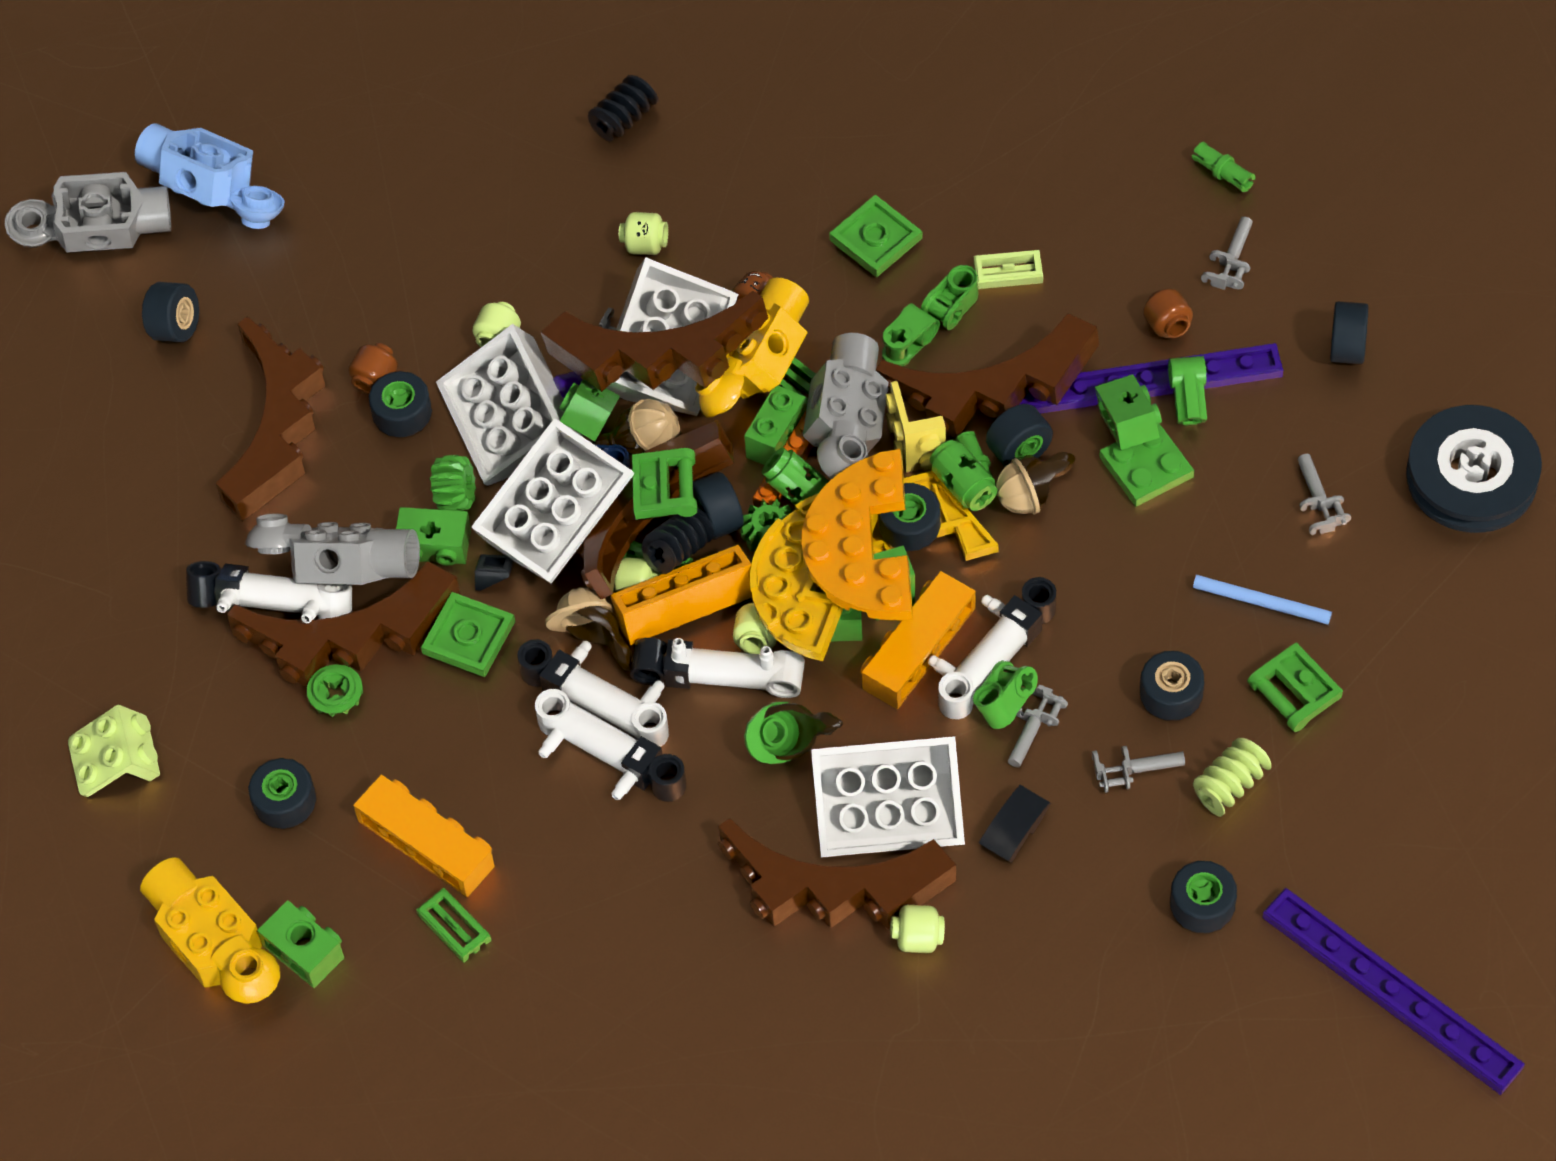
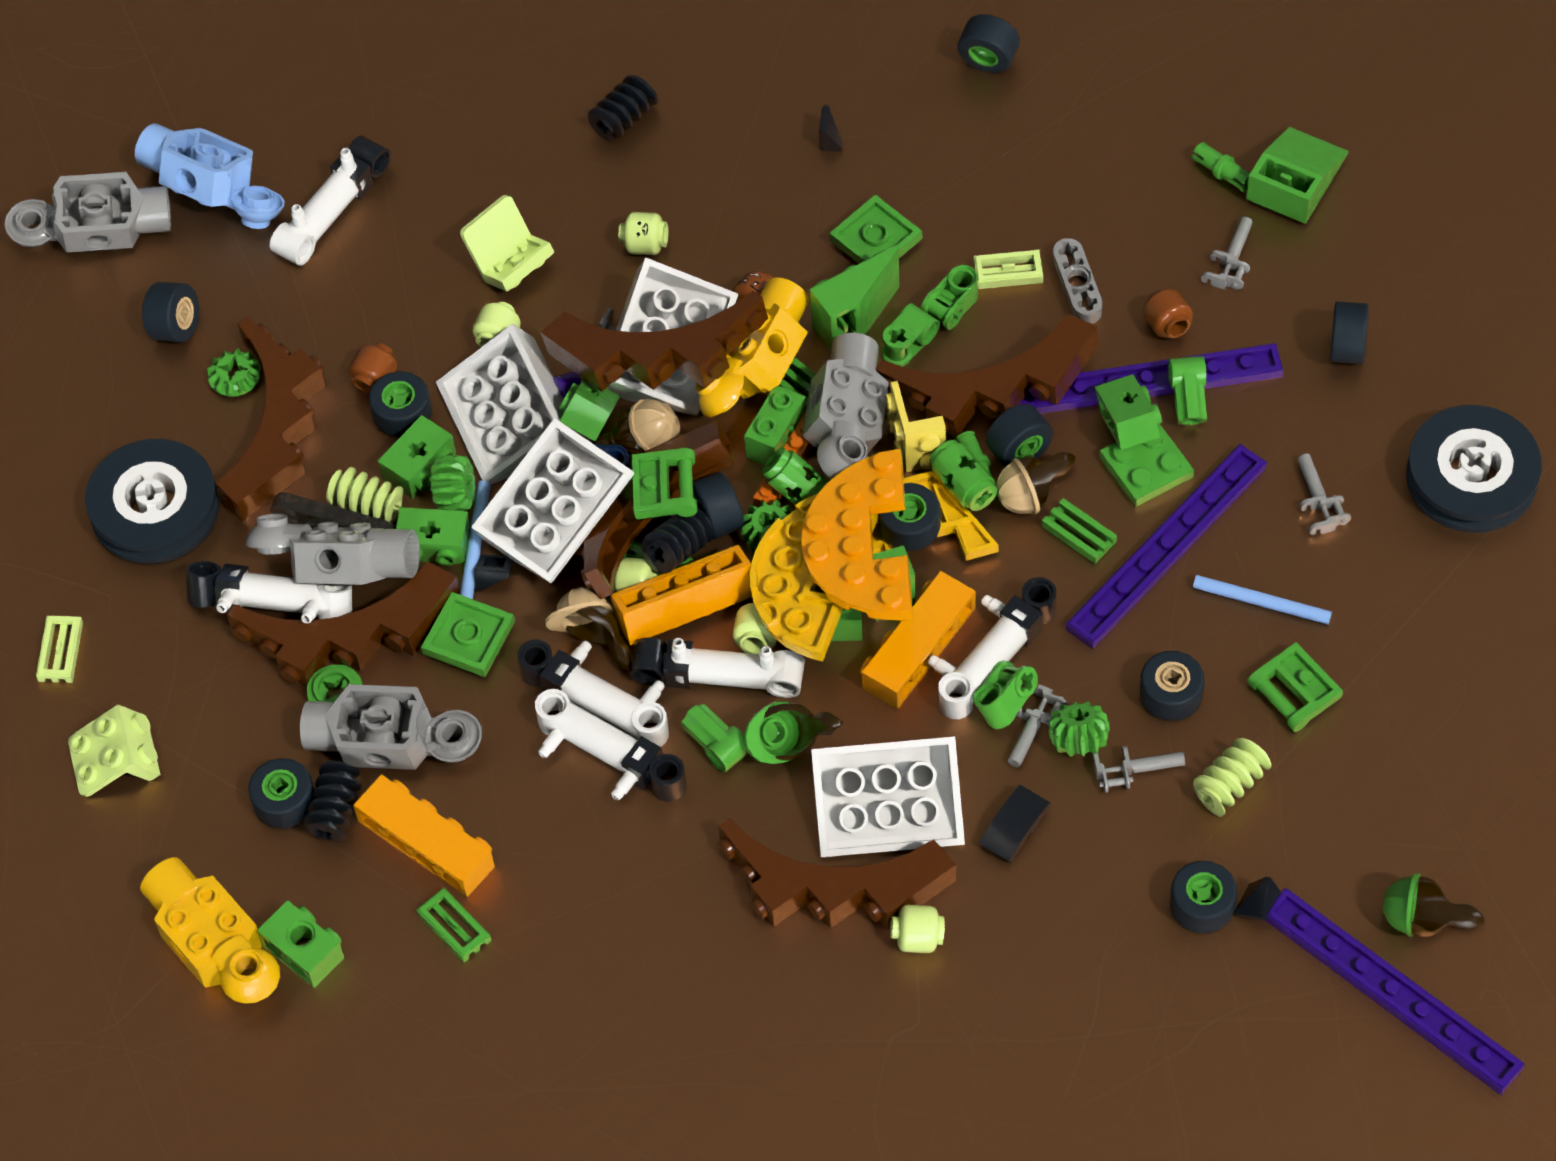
(56, 673): none -> yellowish green tile
(161, 528): none -> black wheel
(242, 381): none -> bright green gear
(311, 512): none -> clear smoke beam
(332, 801): none -> black piece
(349, 179): none -> white piece
(363, 497): none -> yellowish green piece
(387, 728): none -> light grey brick
(413, 454): none -> bright green brick
(474, 541): none -> light blue bar
(503, 245): none -> yellowish green bracket
(721, 744): none -> bright green piece
(828, 132): none -> black slope
(855, 296): none -> bright green slope
(988, 43): none -> black wheel
(1061, 513): none -> bright green tile
(1079, 268): none -> light grey beam
(1079, 728): none -> bright green gear
(1165, 546): none -> dark purple tile
(1258, 899): none -> black slope
(1294, 174): none -> bright green slope
(1422, 909): none -> dark brown piece

